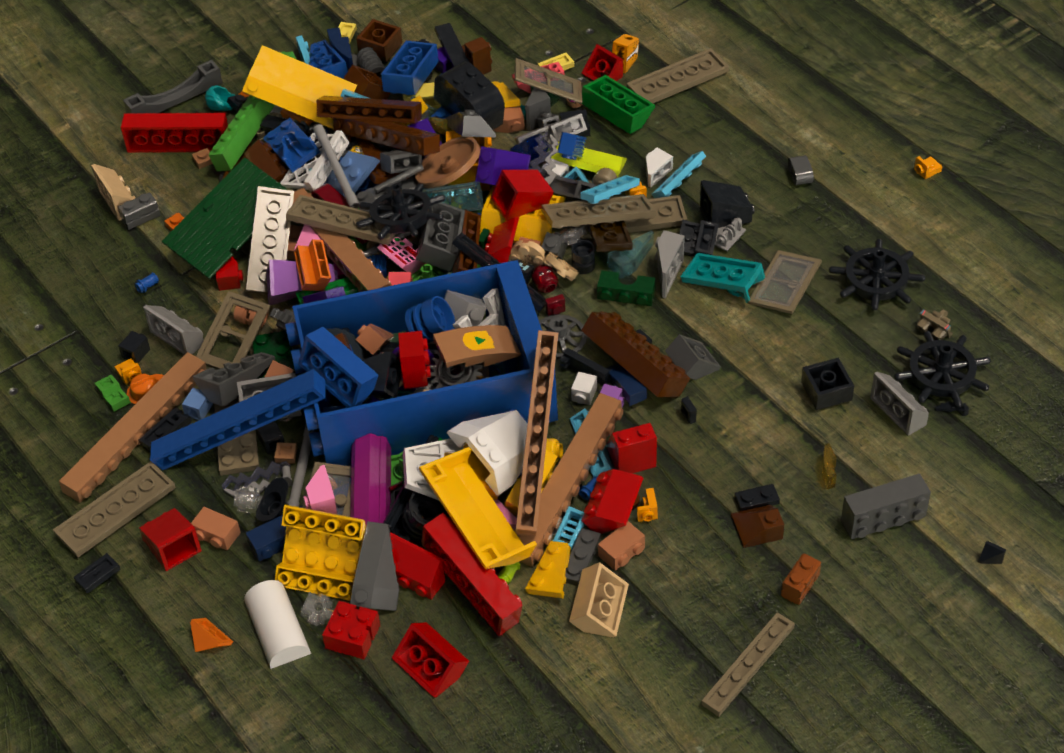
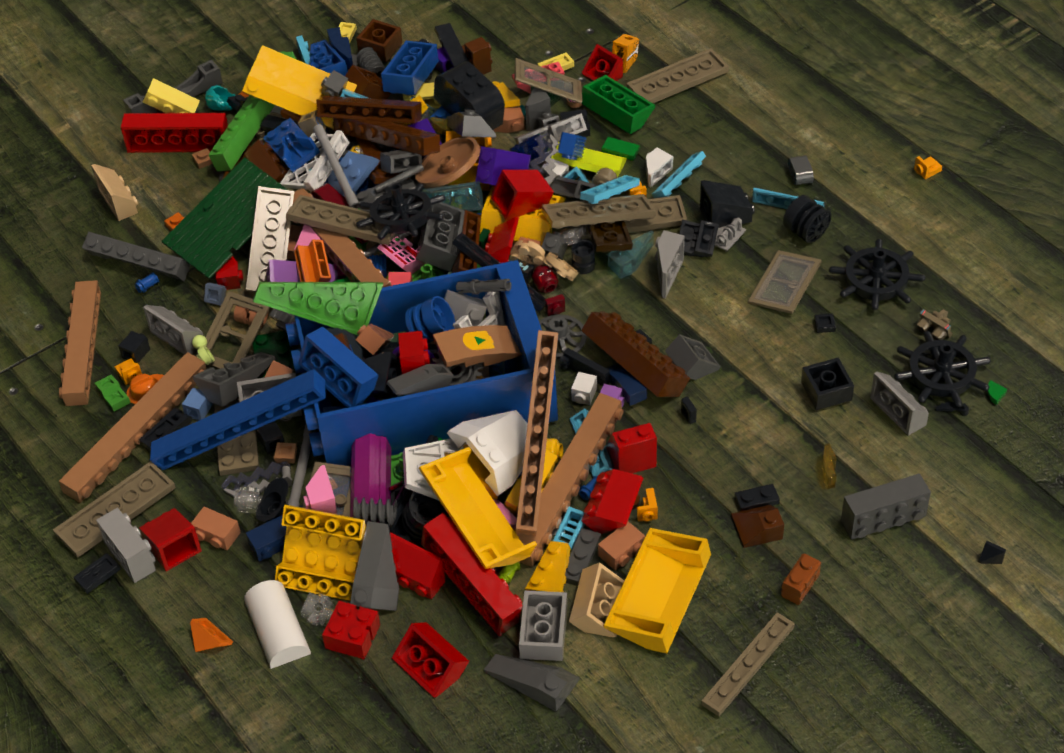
(81, 343): none -> medium nougat brick
(126, 544): none -> light grey brick
(139, 210): dark grey brick -> none
(157, 261): none -> dark grey arch
(169, 99): none -> light yellow brick
(200, 342): none -> yellowish green plate
(214, 293): none -> sand blue tile
(308, 122): none -> dark tan brick
(328, 303): none -> bright green wing
(334, 84): none -> dark grey brick
(375, 511): none -> dark grey piece
(421, 379): none -> dark grey slope
(476, 286): none -> dark grey pin
(536, 680): none -> dark grey wedge
(543, 625): none -> light grey brick
(620, 148): none -> green tile
(639, 292): dark green arch -> none
(658, 589): none -> yellow slope
(724, 273): teal plate -> none
(774, 198): none -> medium azure slope
(807, 218): none -> black wheel
(824, 323): none -> black tile
(996, 392): none -> green tile

